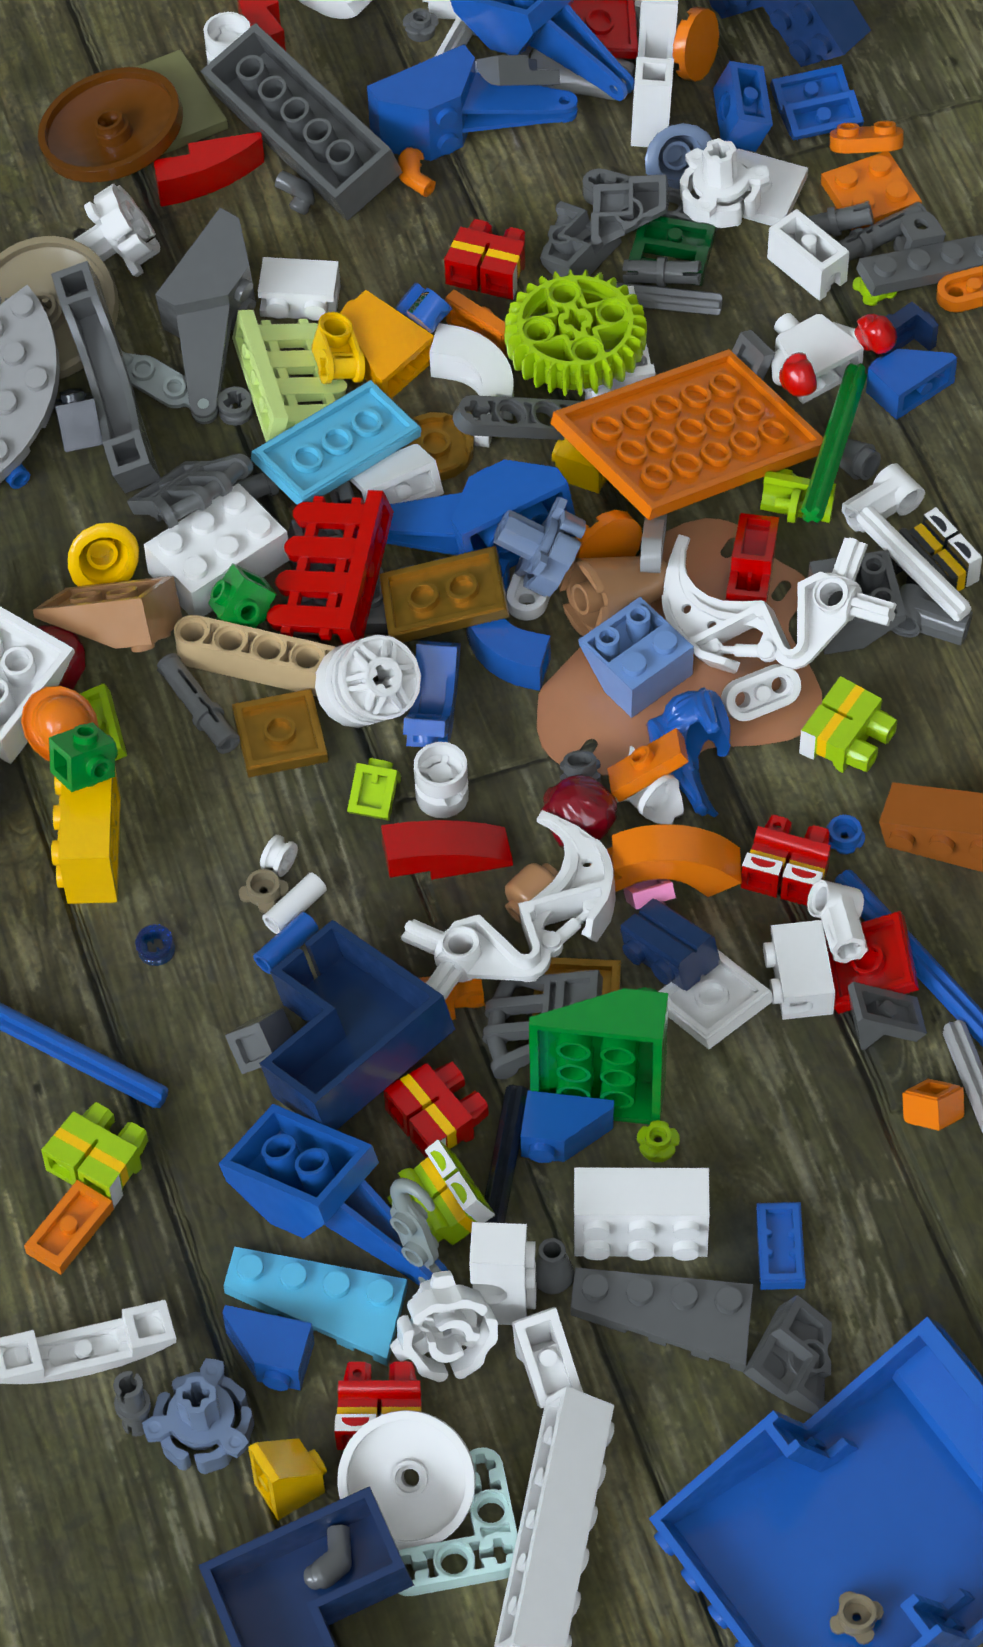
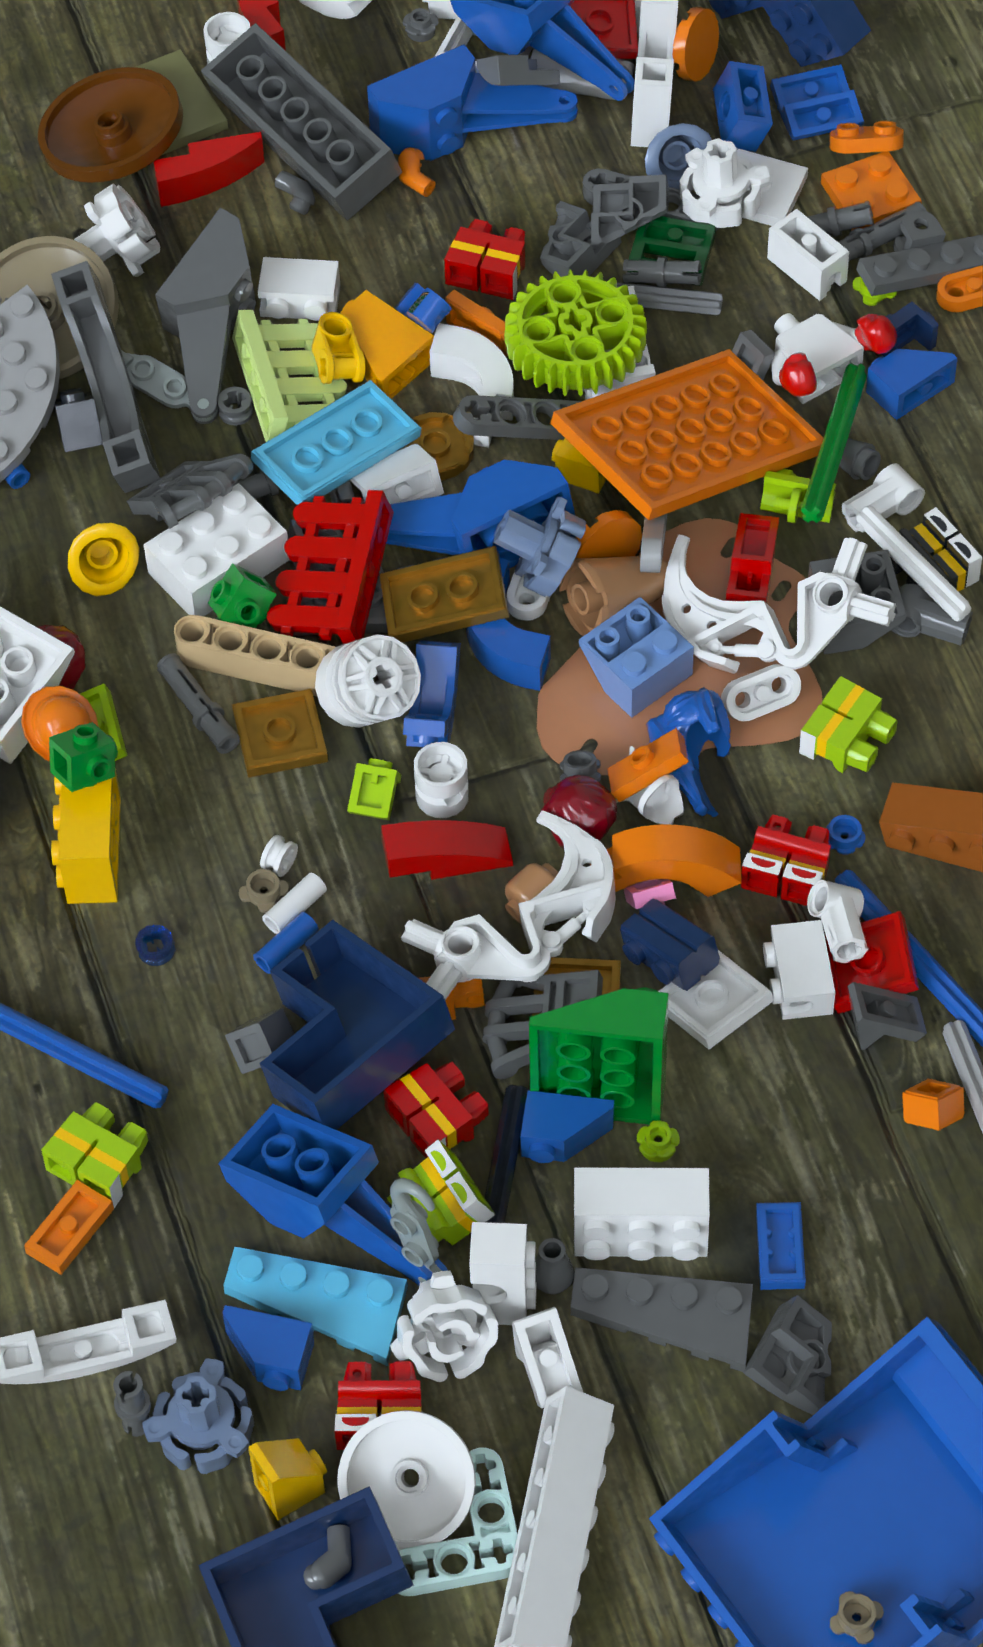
(116, 612): medium nougat slope -> none

